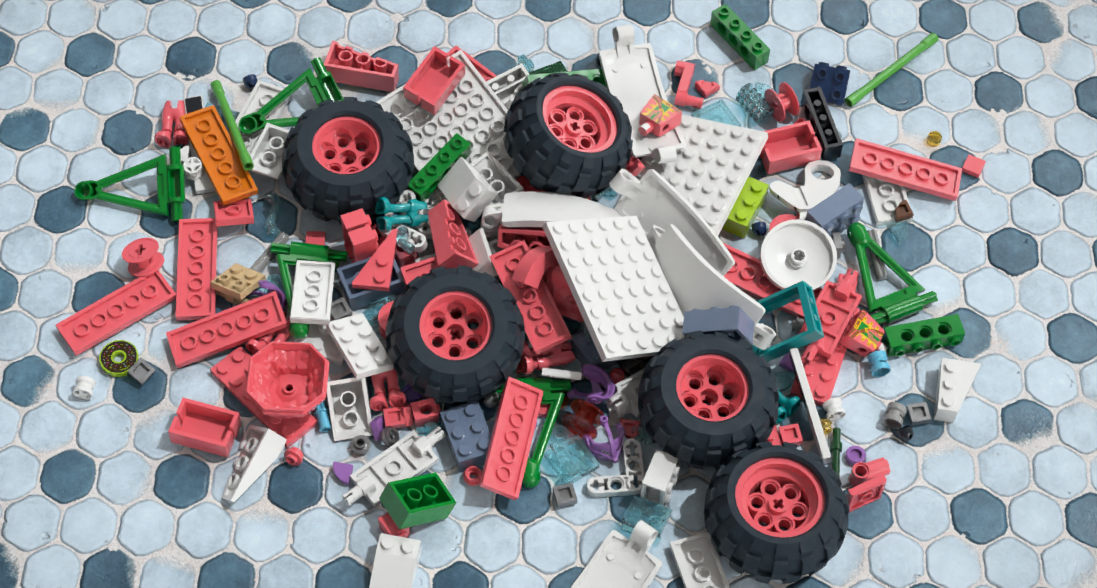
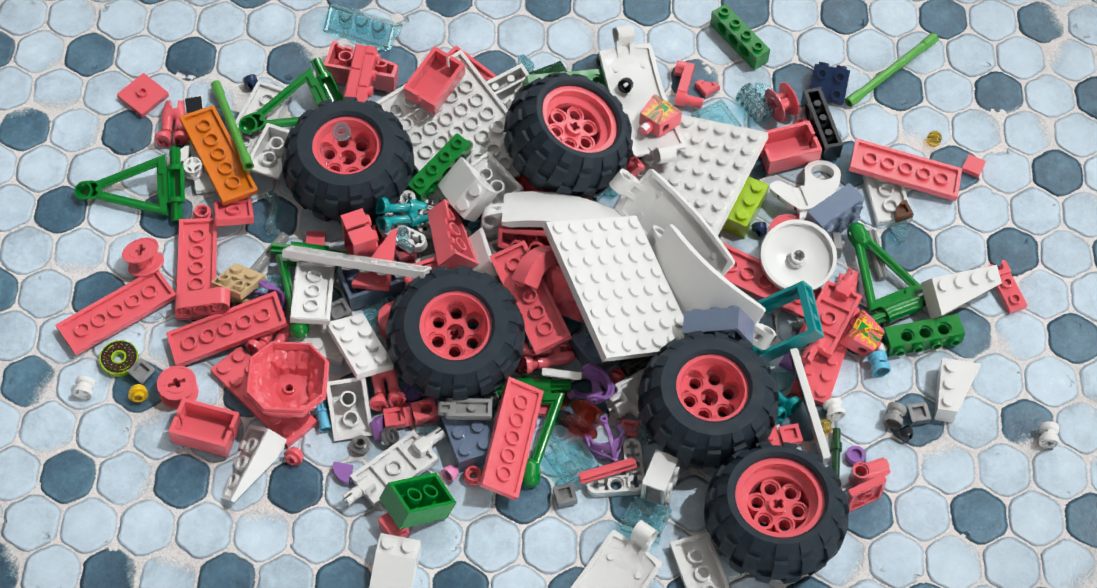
(138, 393): none -> yellow plate
(142, 95): none -> coral plate
(177, 377): none -> coral piece
(202, 208): none -> coral plate
(202, 302): none -> coral beam
(341, 126): none -> clear light blue plate
(349, 261): none -> white plate
(361, 26): none -> clear light blue slope
(362, 72): none -> coral brick
(450, 473): none -> bright pink hinge
(466, 409): none -> light grey hinge
(607, 470): none -> coral axle
(628, 88): none -> black hinge
(955, 289): none -> white wedge
(1008, 290): none -> coral plate
(1049, 434): none -> white wheel

